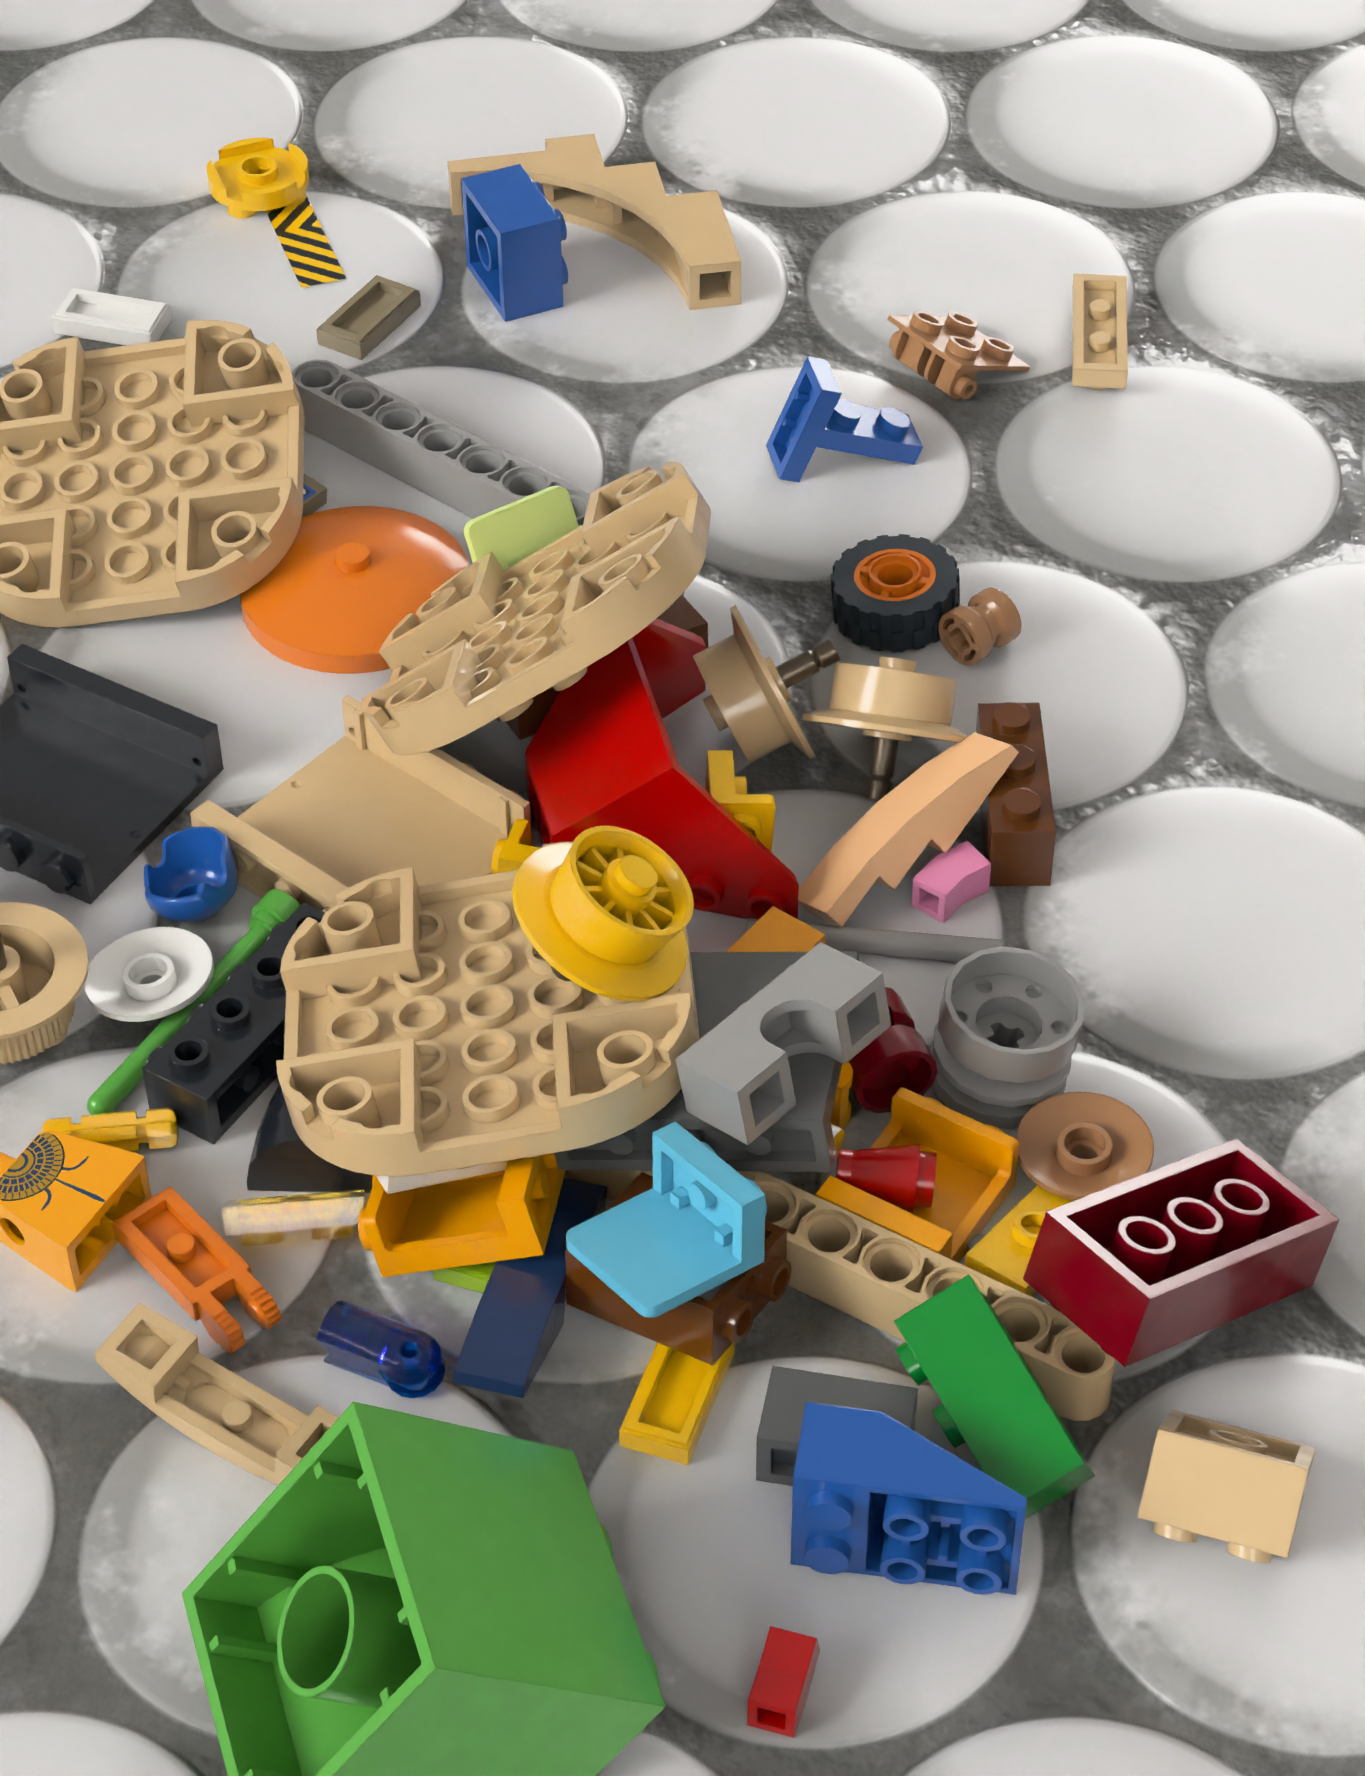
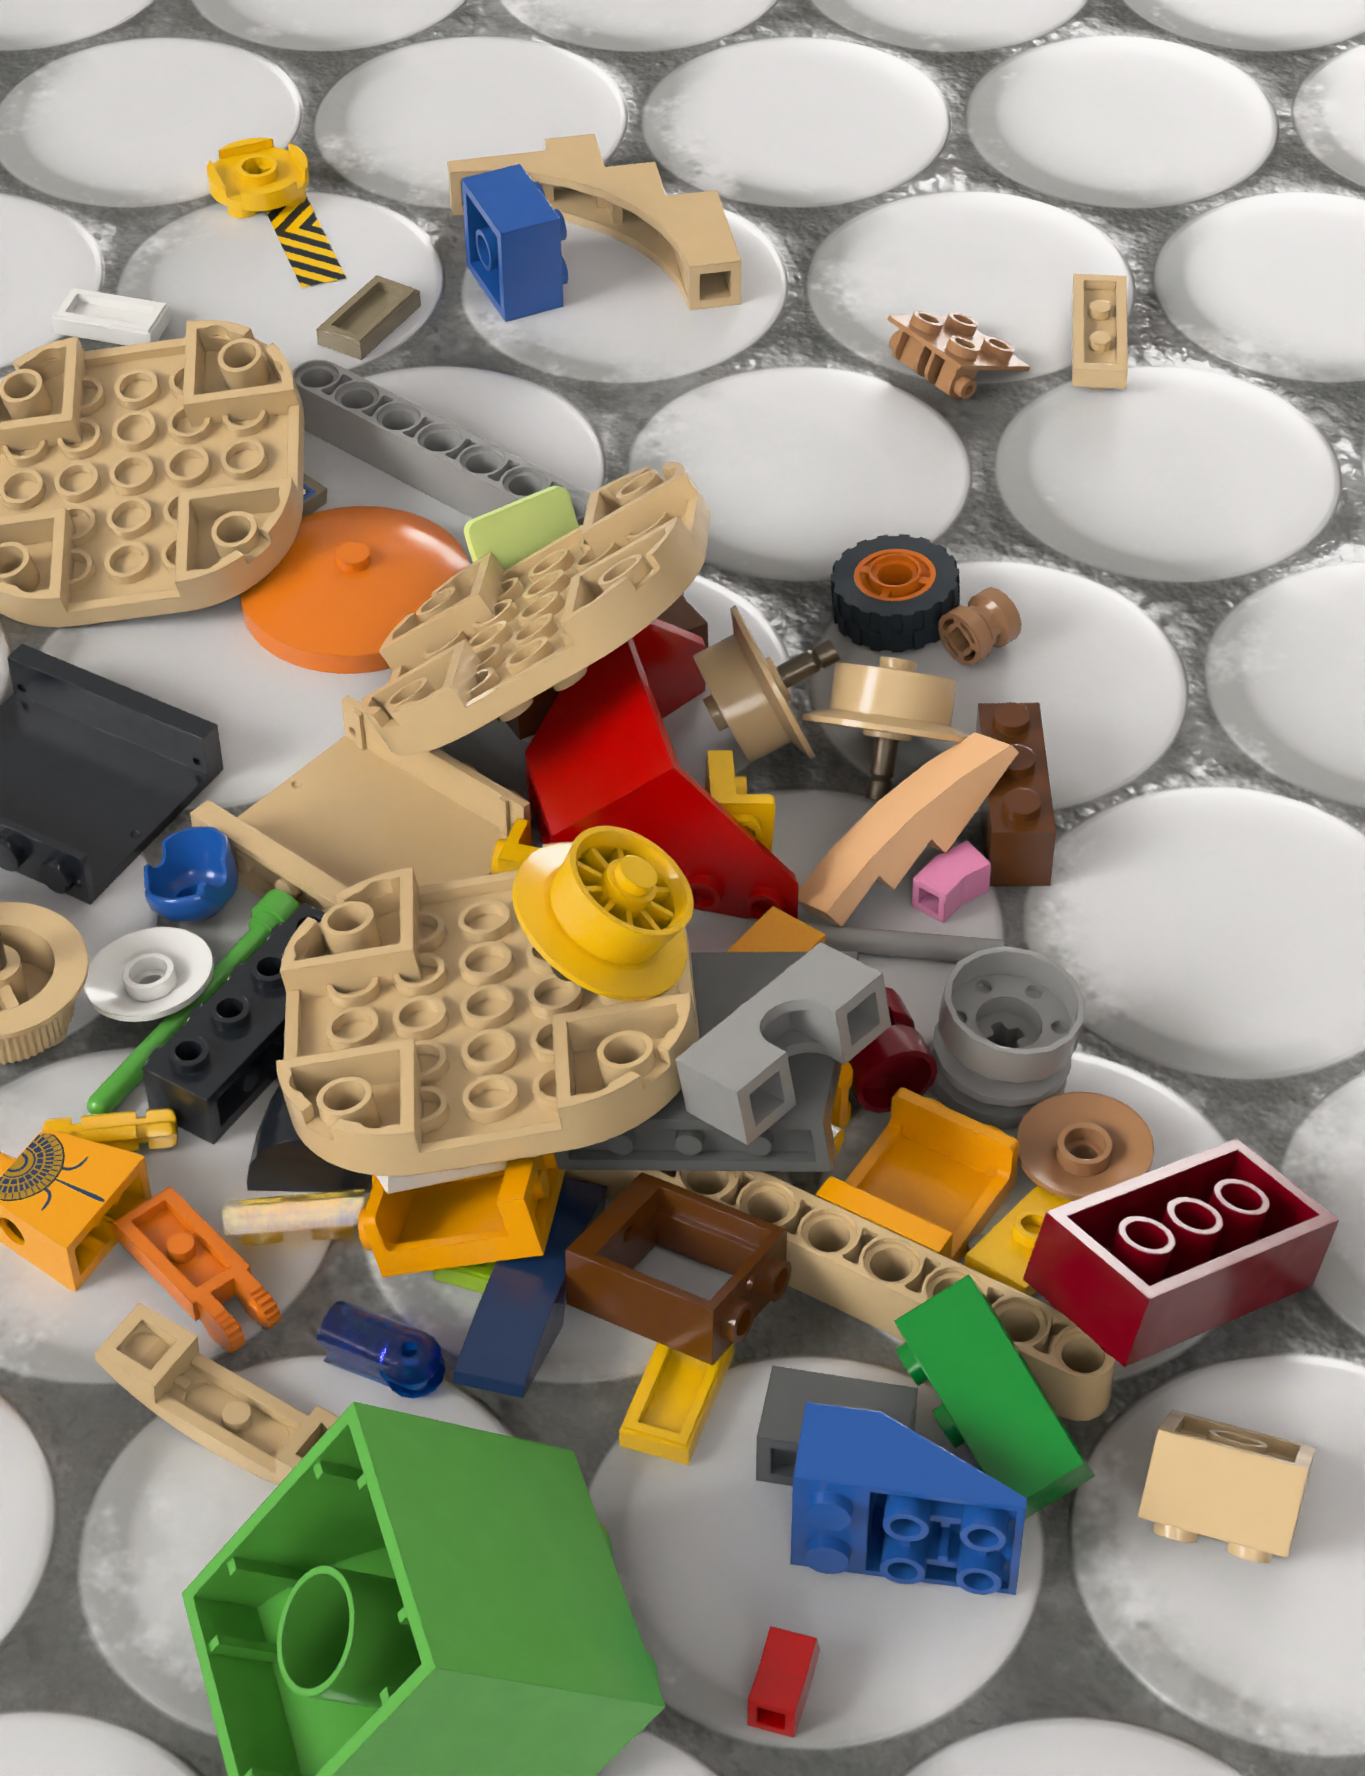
(681, 1235): medium azure bracket -> none
(822, 419): blue bracket -> none
(893, 1174): red cone -> none

